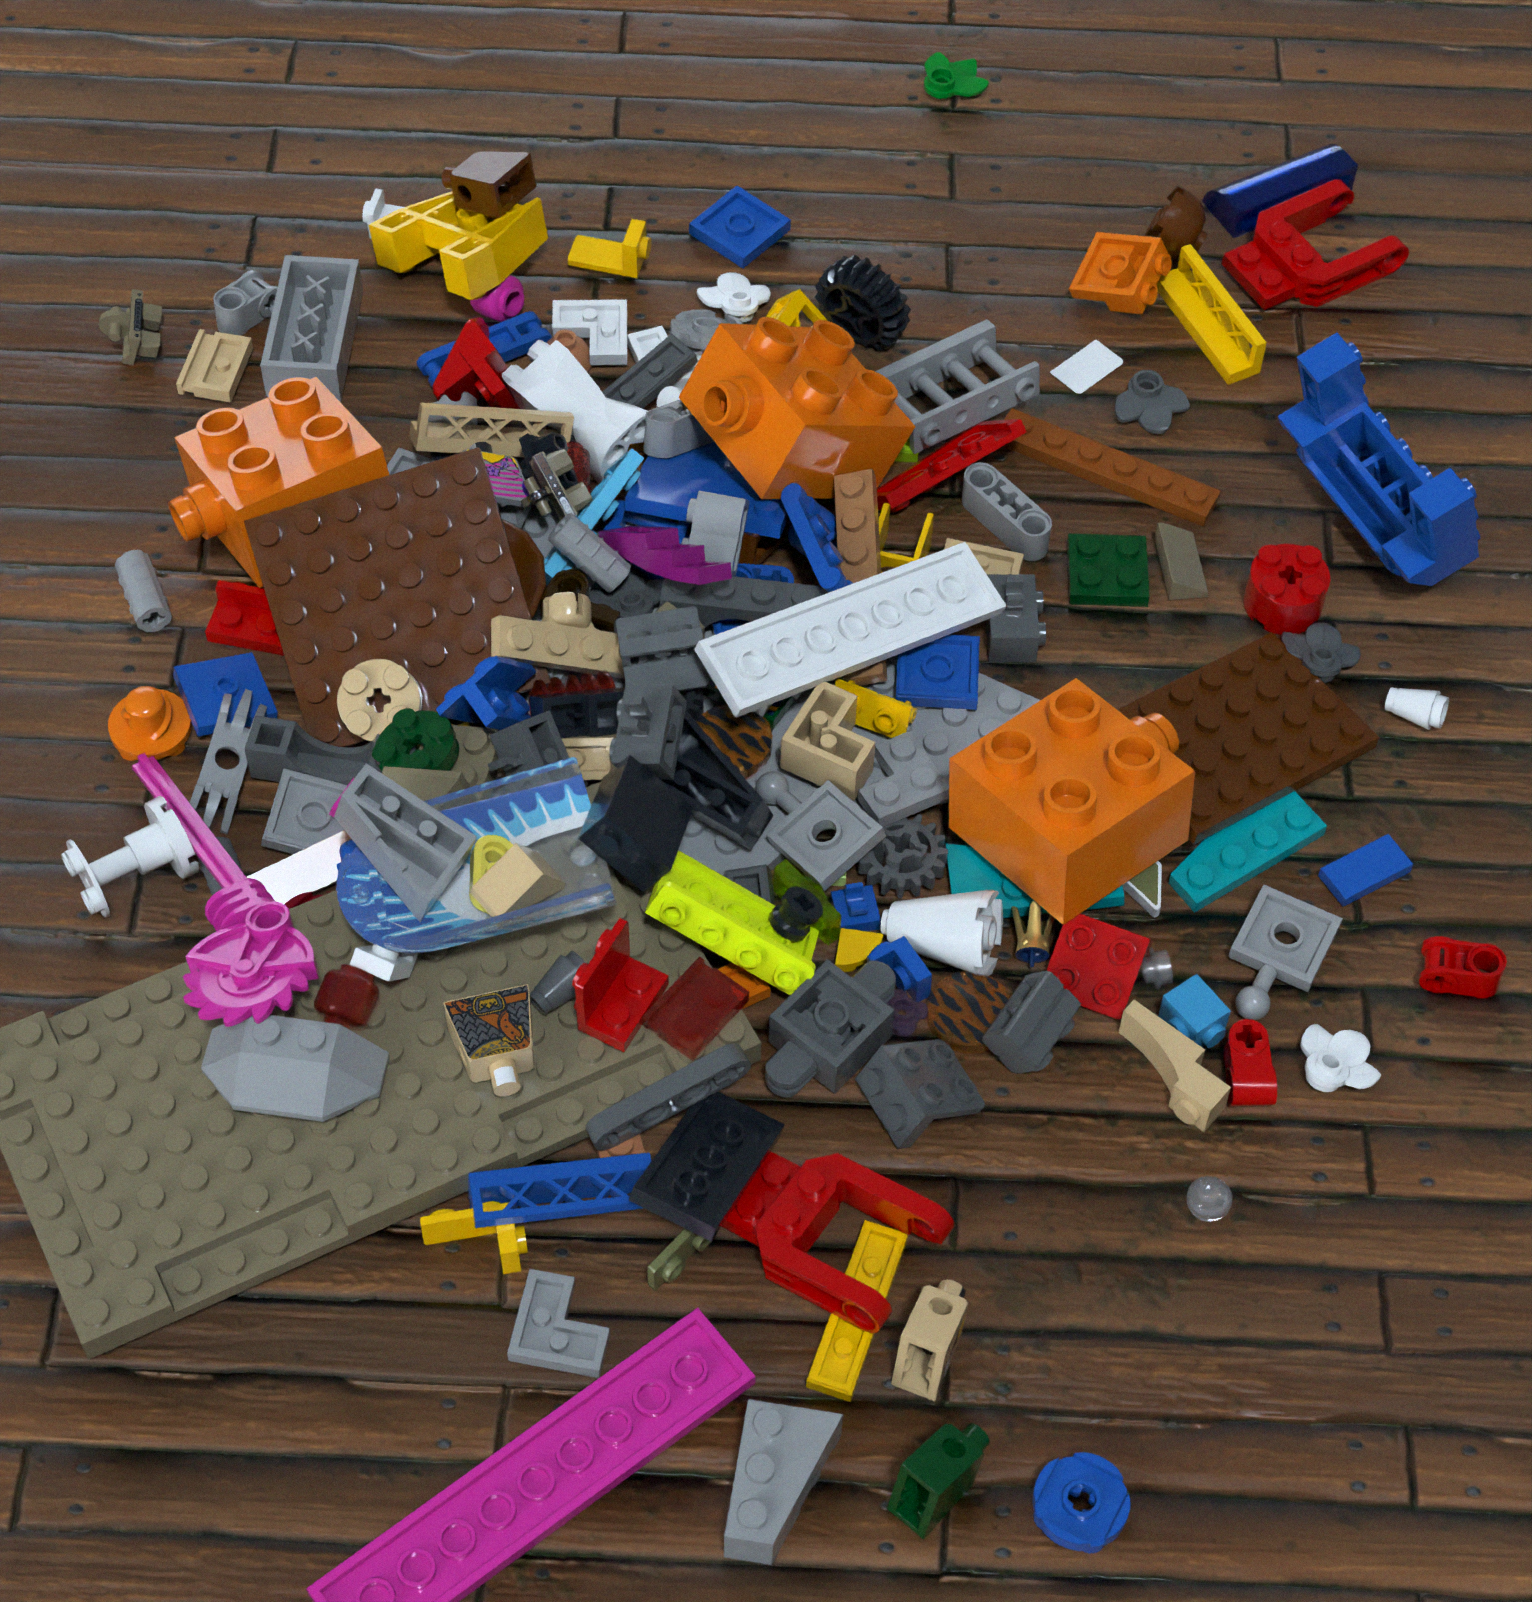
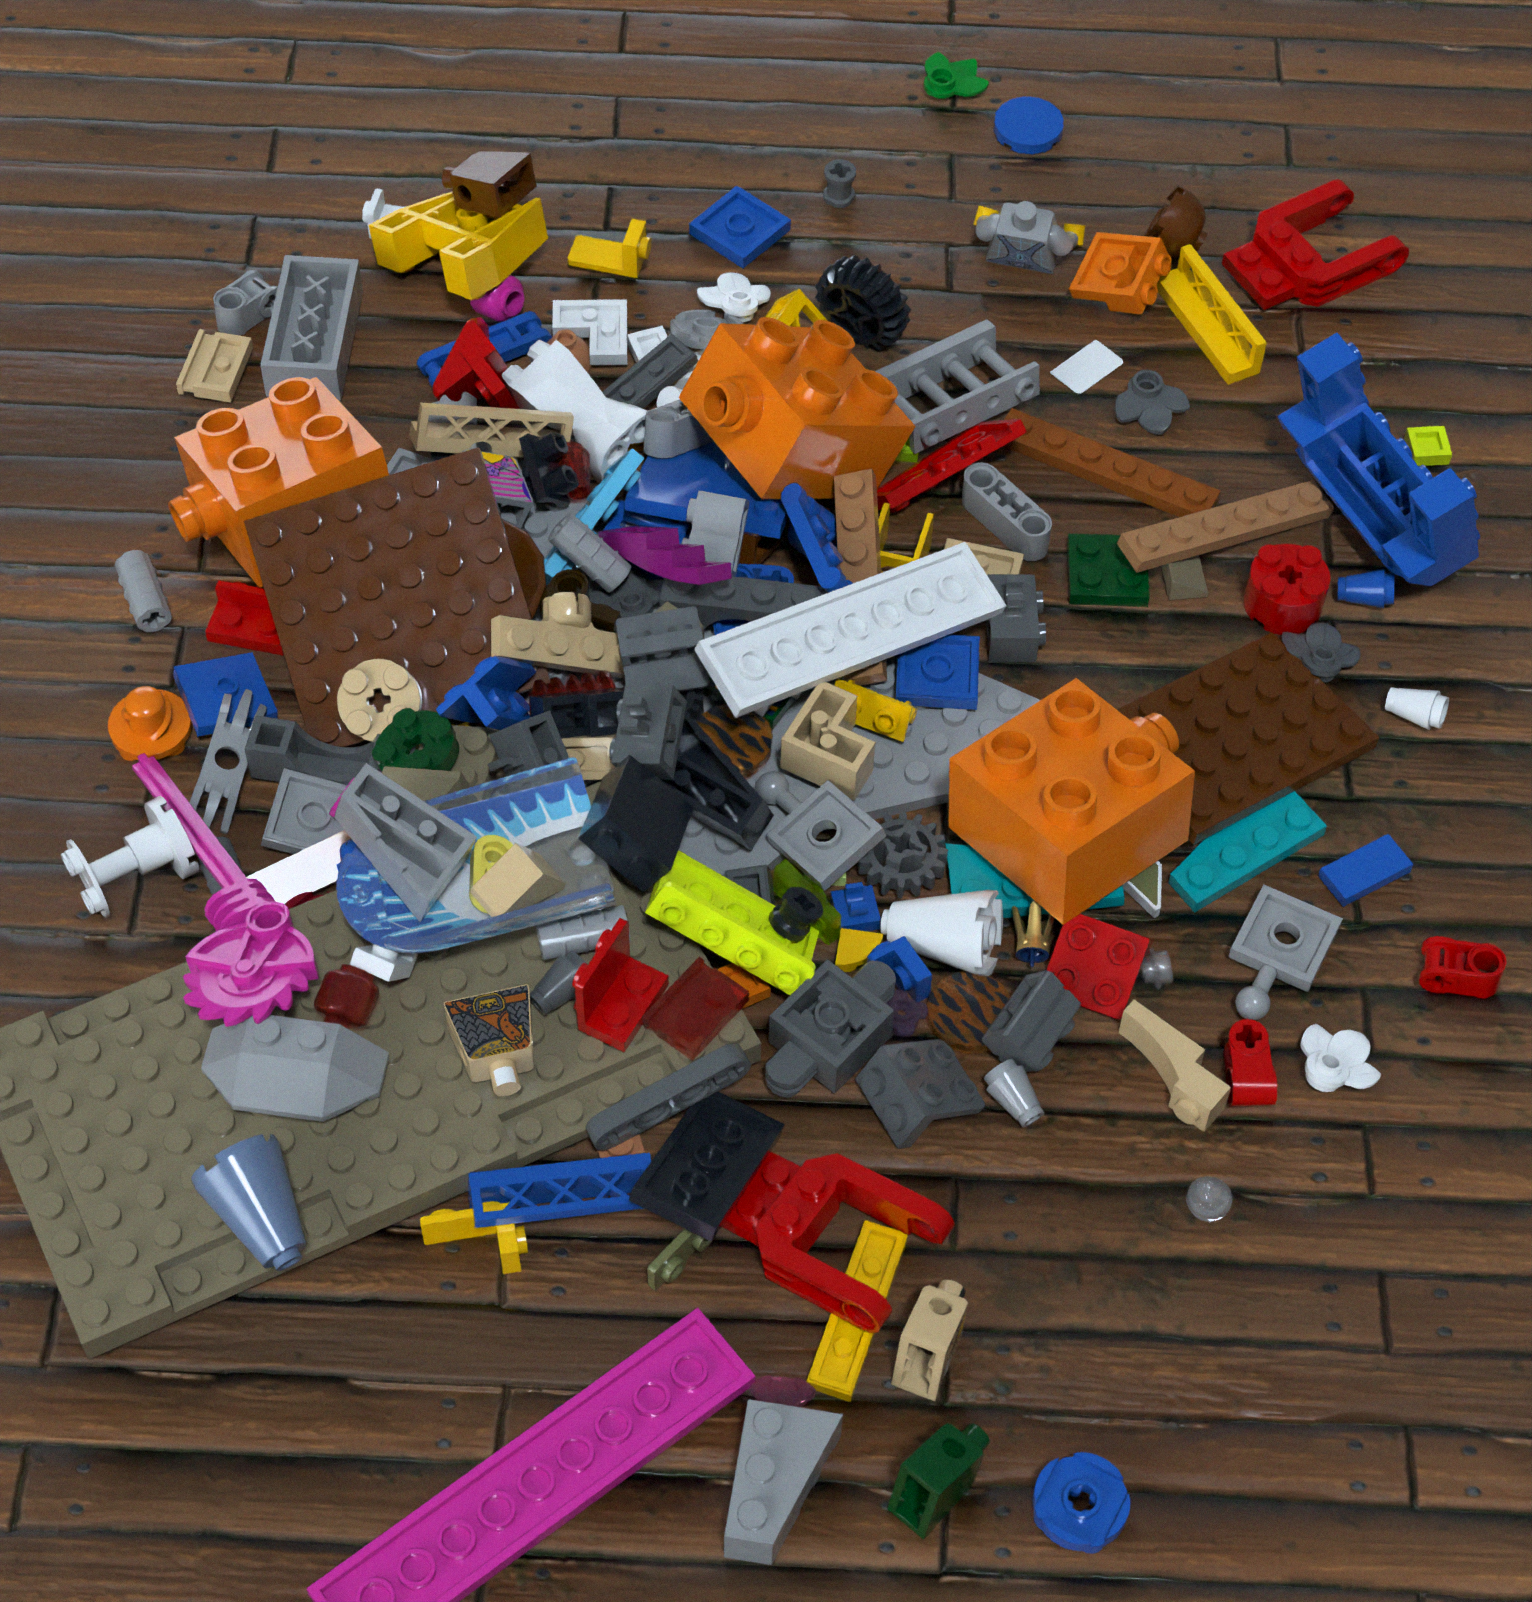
(128, 325): dark tan hips -> none
(255, 1200): none -> sand blue cone
(545, 1335): light grey plate -> none
(547, 470): dark tan hips -> none
(576, 932): none -> light grey axle
(782, 1390): none -> clear pink tile
(839, 179): none -> dark grey bush
(911, 785): light grey plate -> none
(1014, 1092): none -> light grey cone
(1026, 236): none -> light grey torso
(1028, 125): none -> blue tile
(1196, 1012): dark azure brick -> none
(1224, 526): none -> medium nougat plate
(1239, 202): clear blue brick -> none
(1367, 588): none -> blue cone
(1429, 445): none -> neon yellow plate

